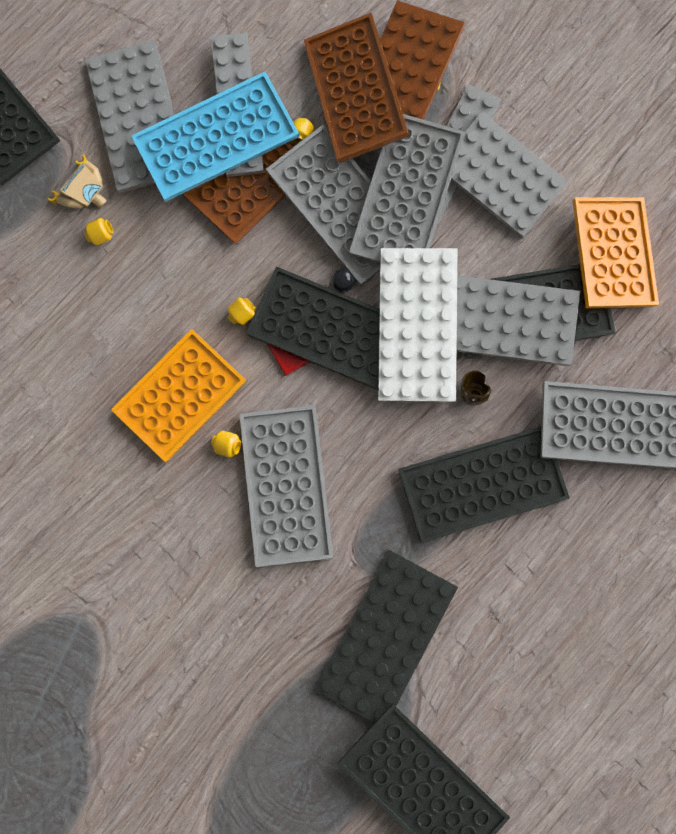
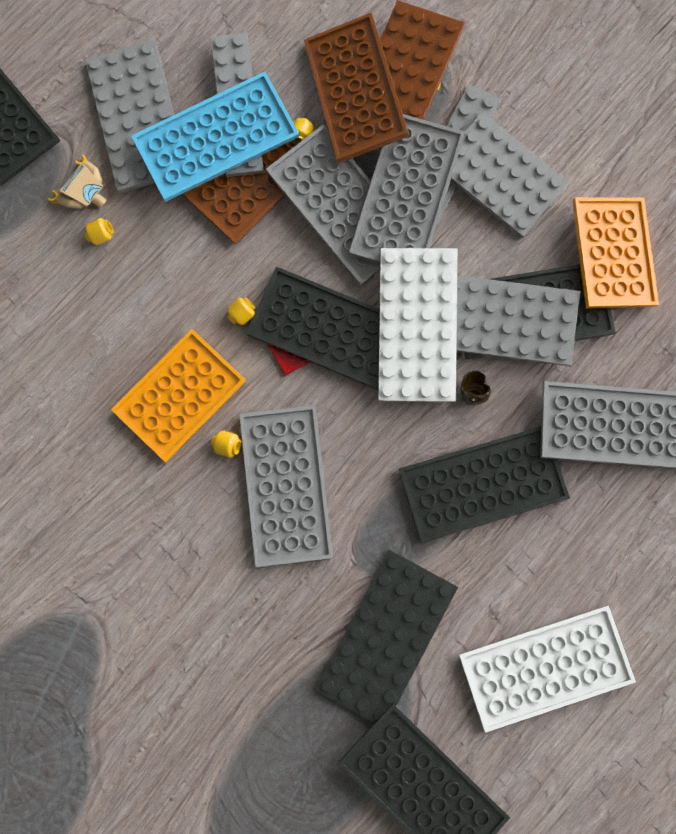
(343, 280): black piece -> none
(546, 668): none -> white plate

